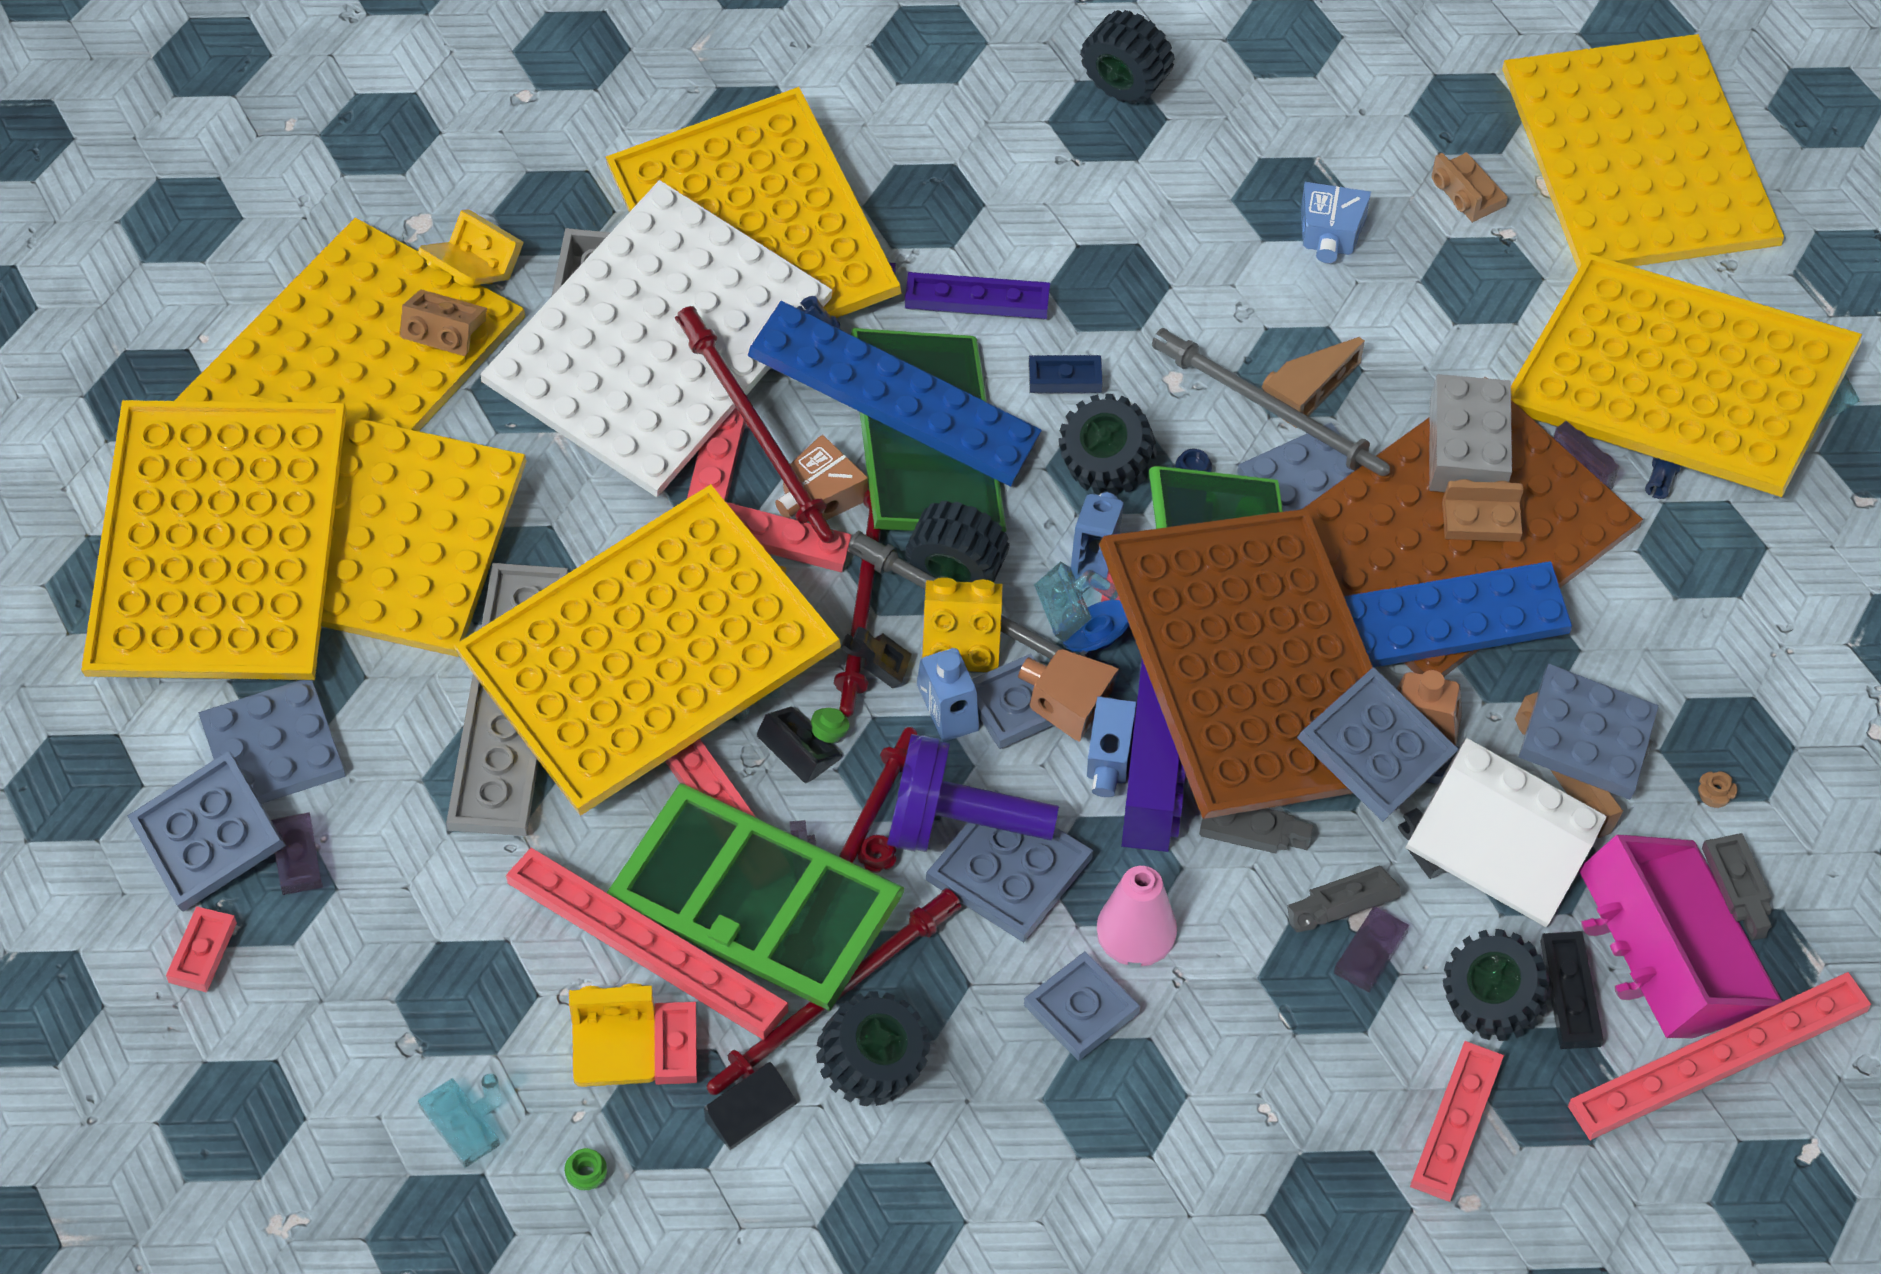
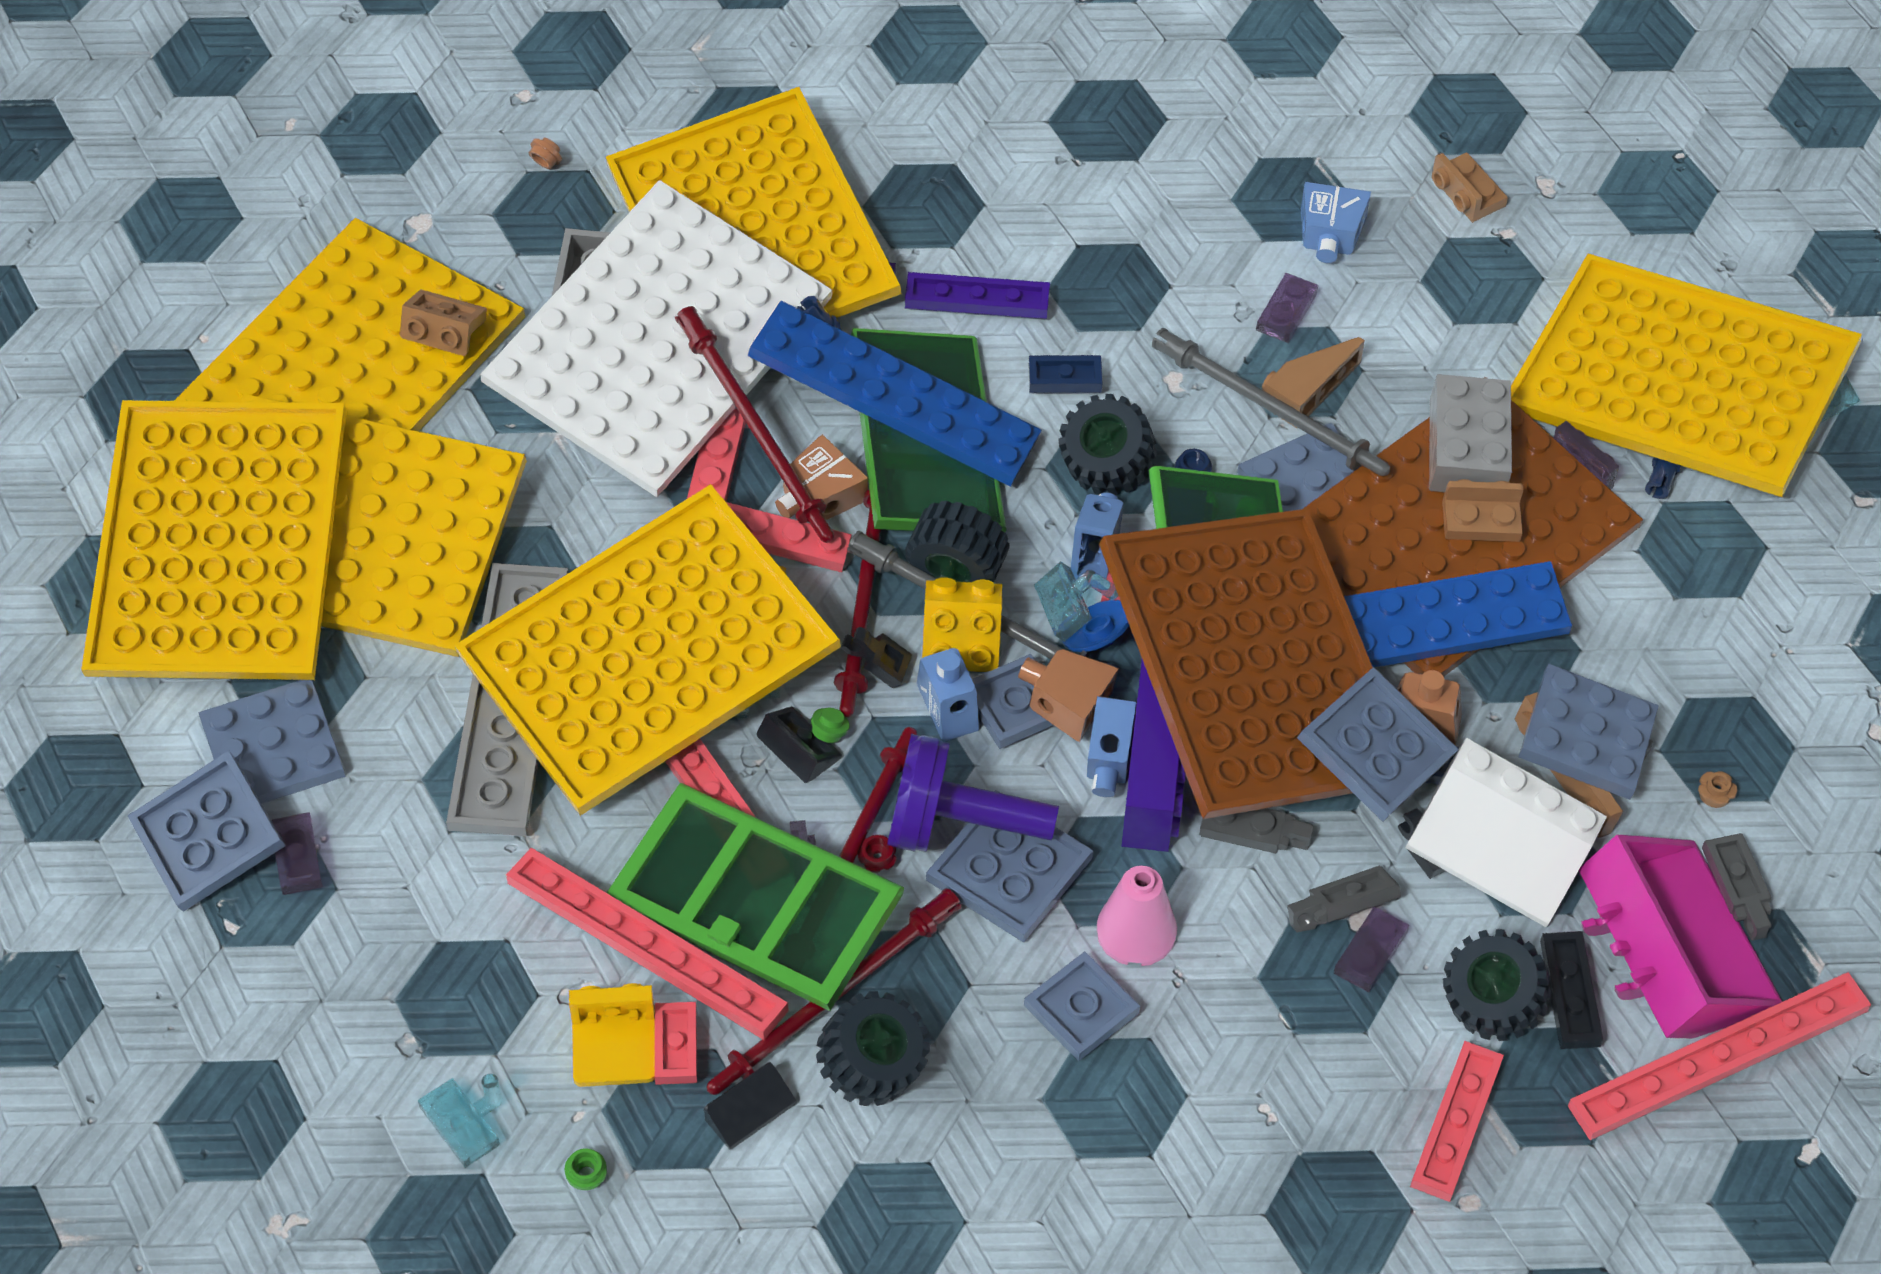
(201, 949): coral plate -> none
(476, 252): yellow bracket -> none
(545, 152): none -> nougat plate
(1127, 56): black wheel -> none
(1287, 307): none -> clear purple plate
(1641, 152): yellow plate -> none

